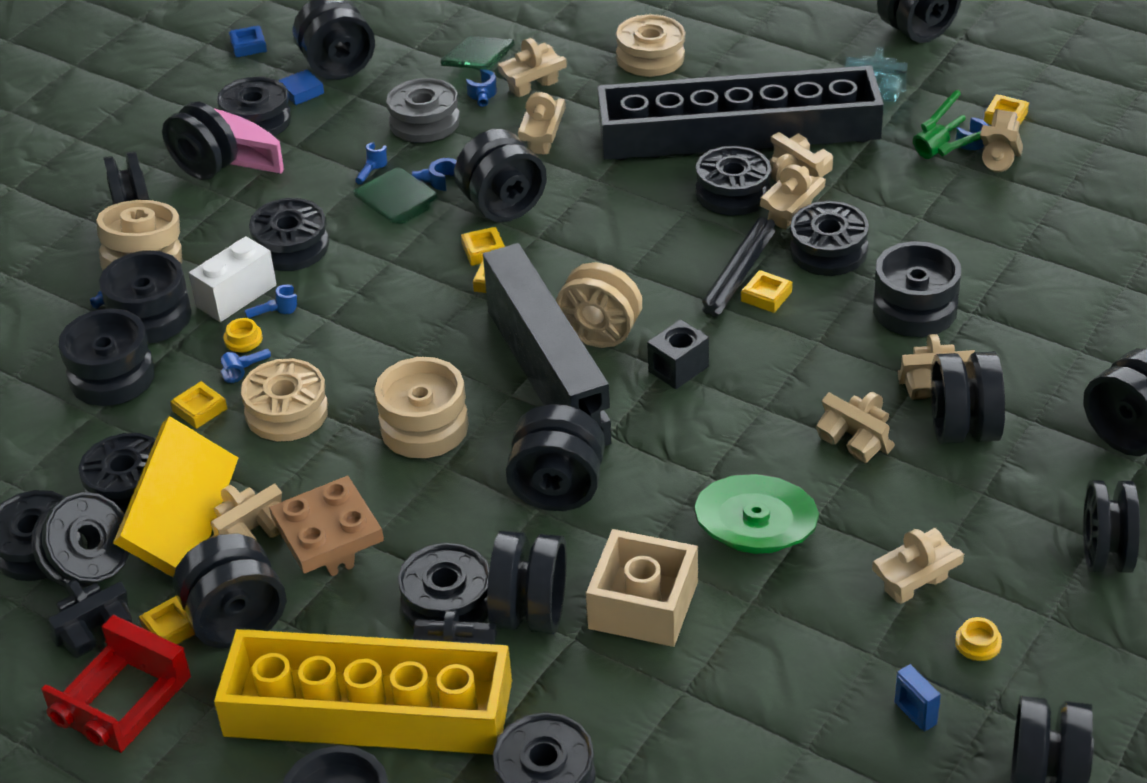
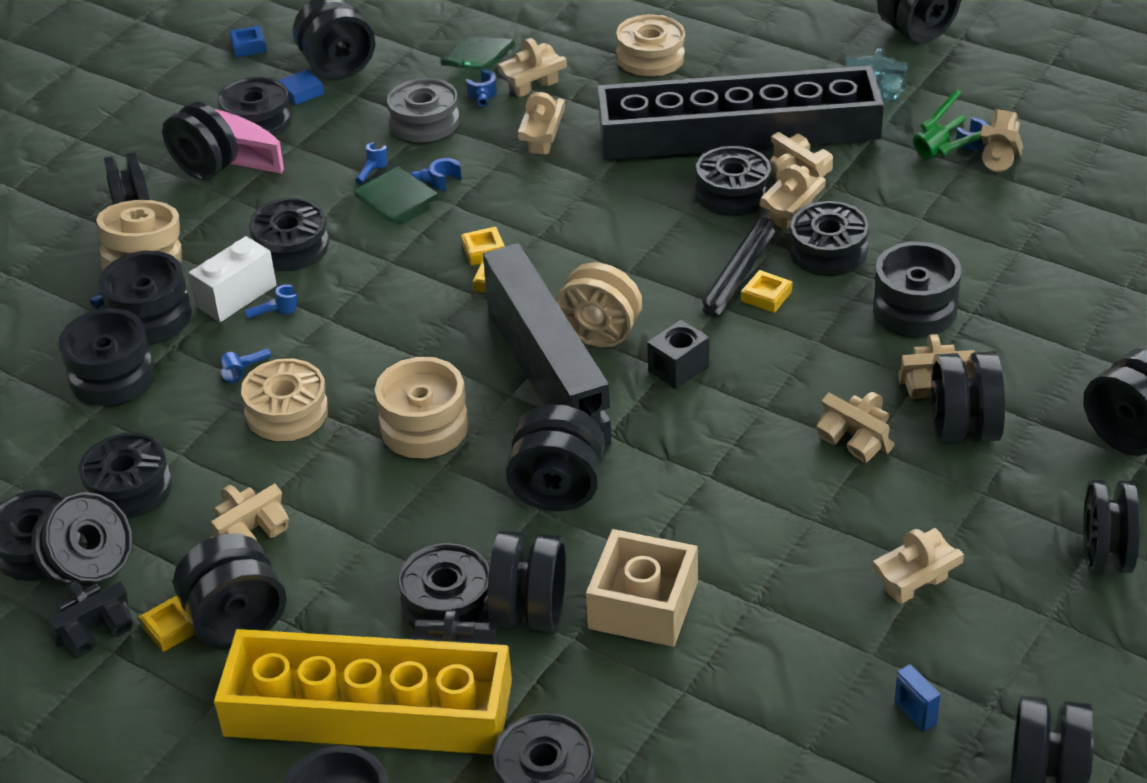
(125, 646): red panel -> none
(175, 497): yellow tile -> none
(198, 404): yellow tile -> none
(242, 335): yellow plate -> none
(327, 526): medium nougat plate -> none
(500, 175): black wheel -> none
(756, 513): piece -> none
(978, 639): yellow plate -> none
(1008, 104): yellow tile -> none

